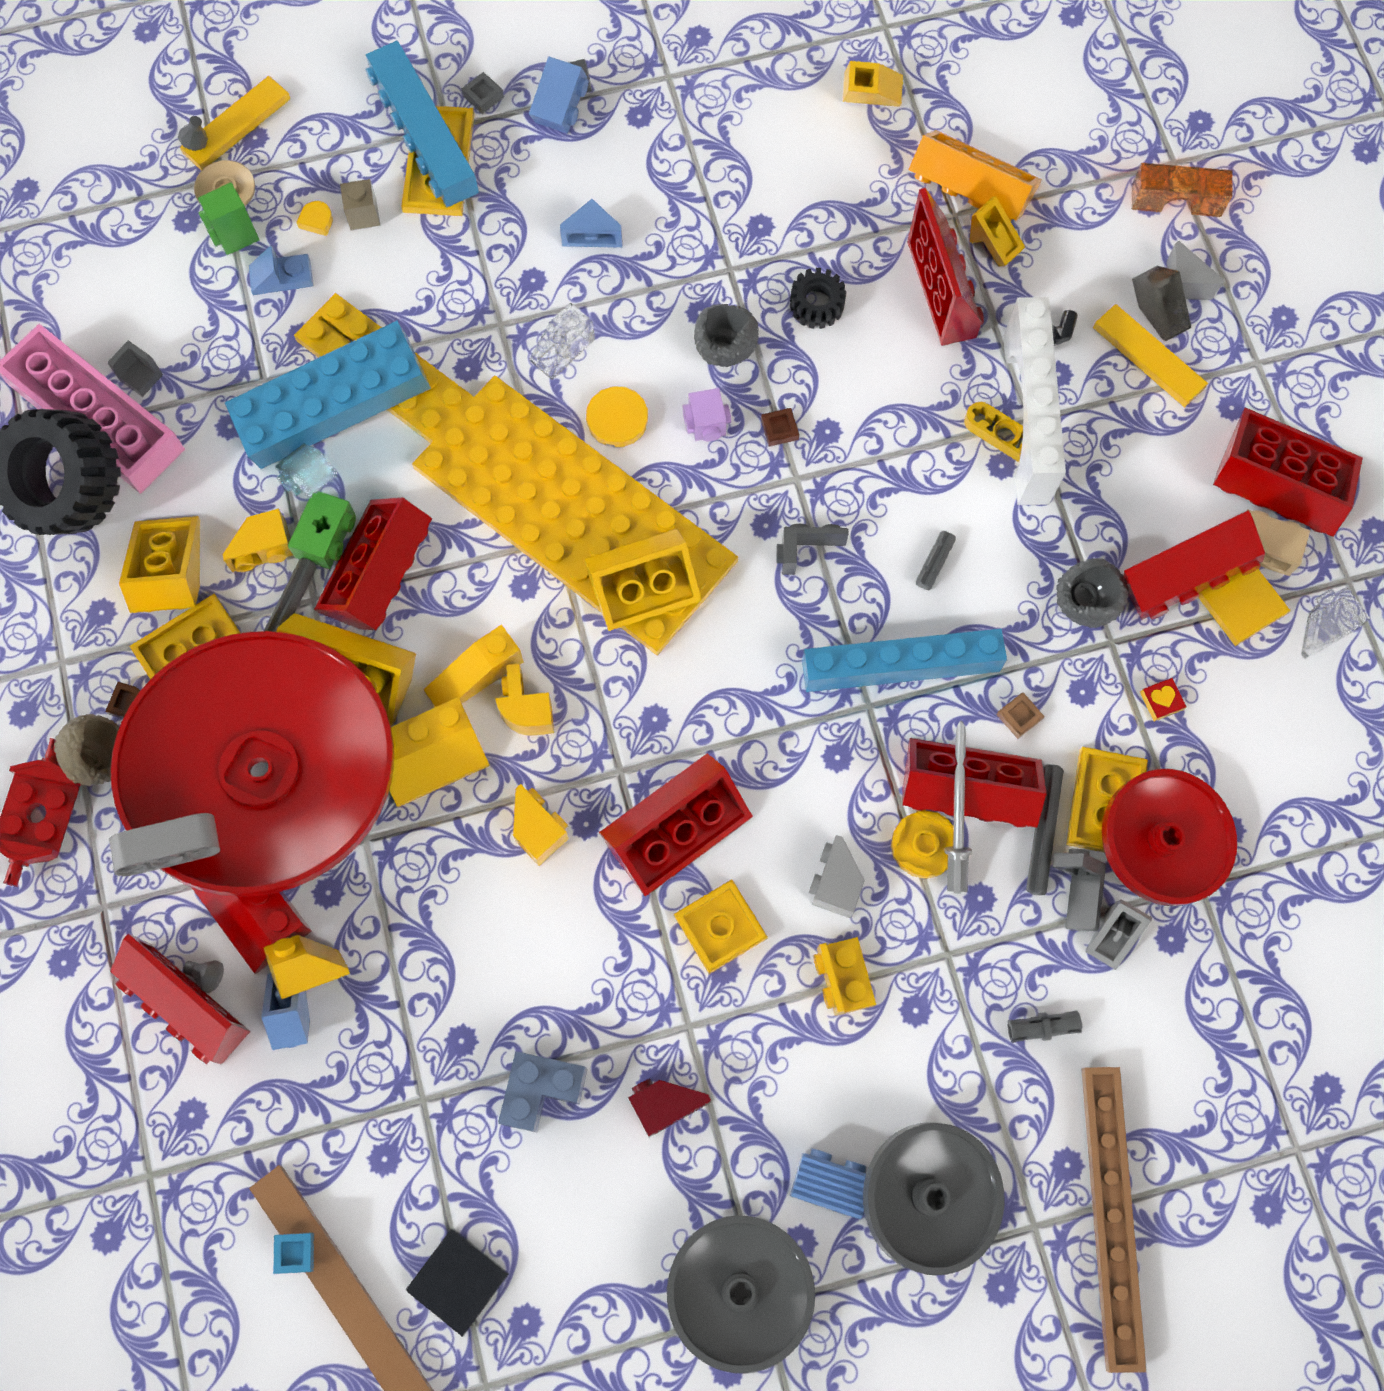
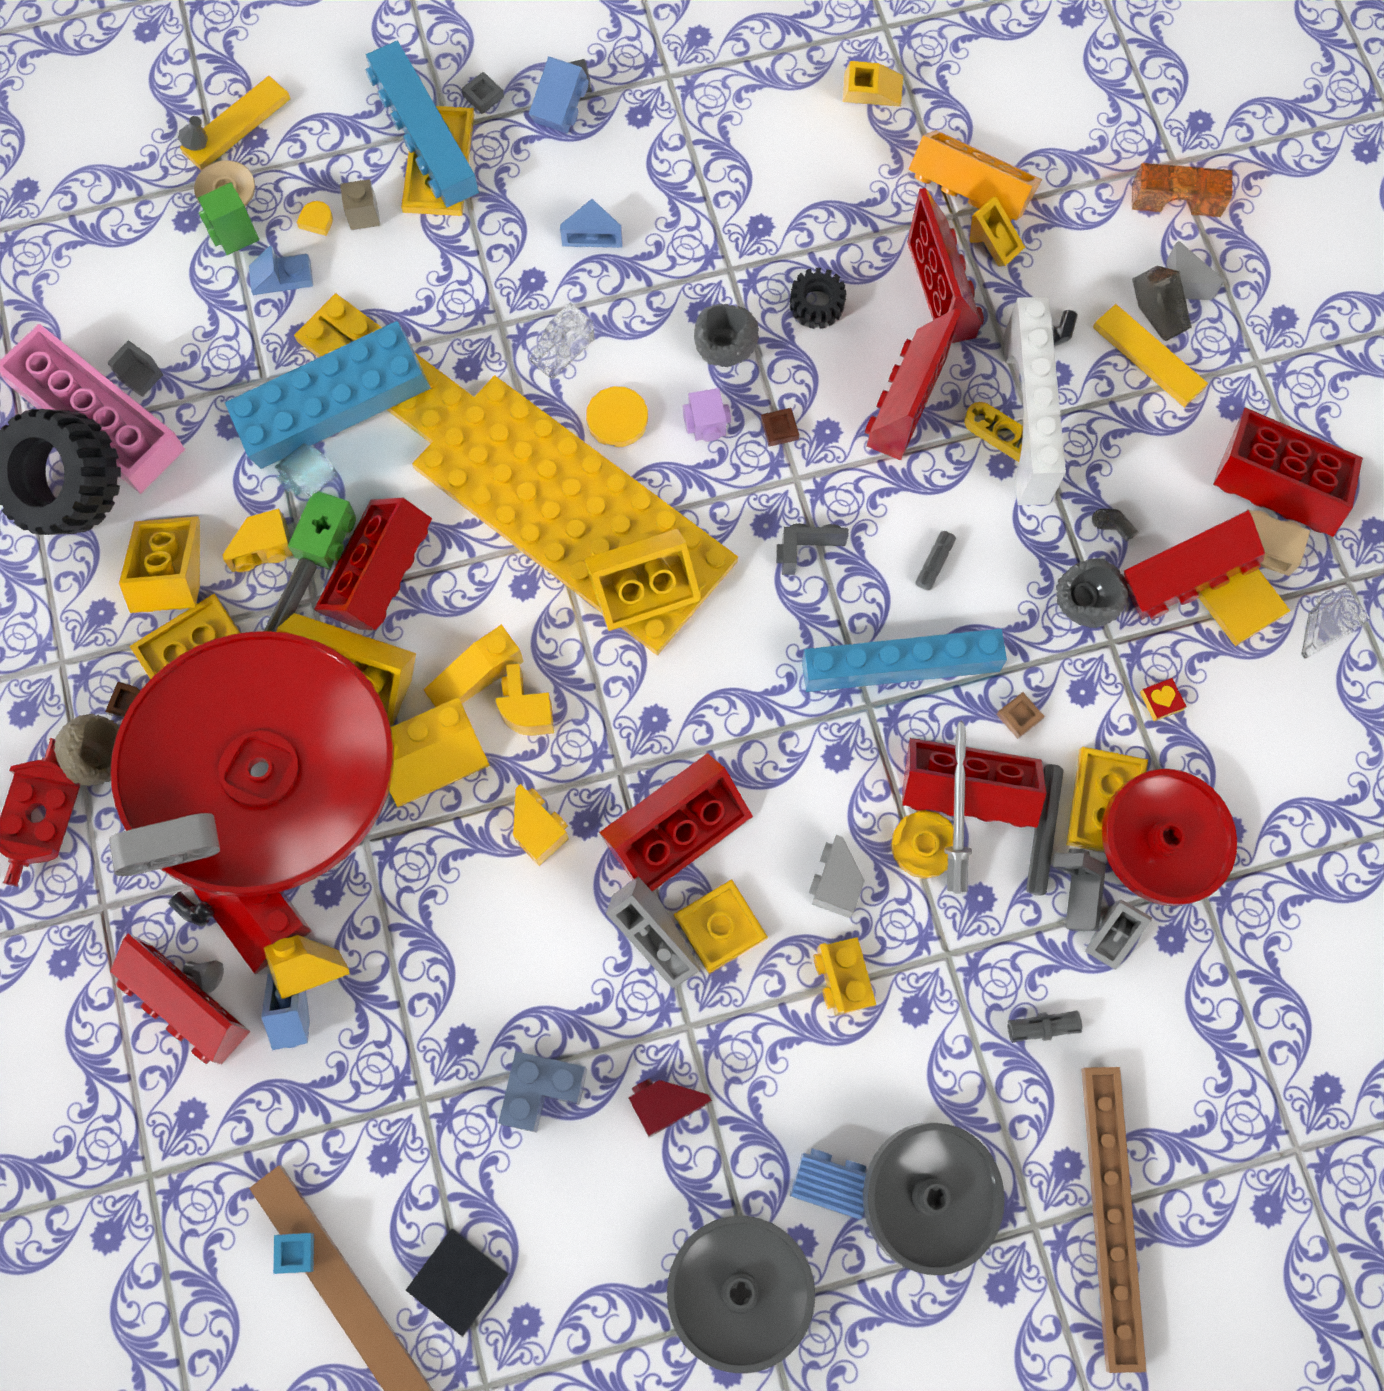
(192, 913): none -> black arm
(652, 932): none -> light grey slope
(911, 386): none -> slope
(1114, 520): none -> clear smoke arm

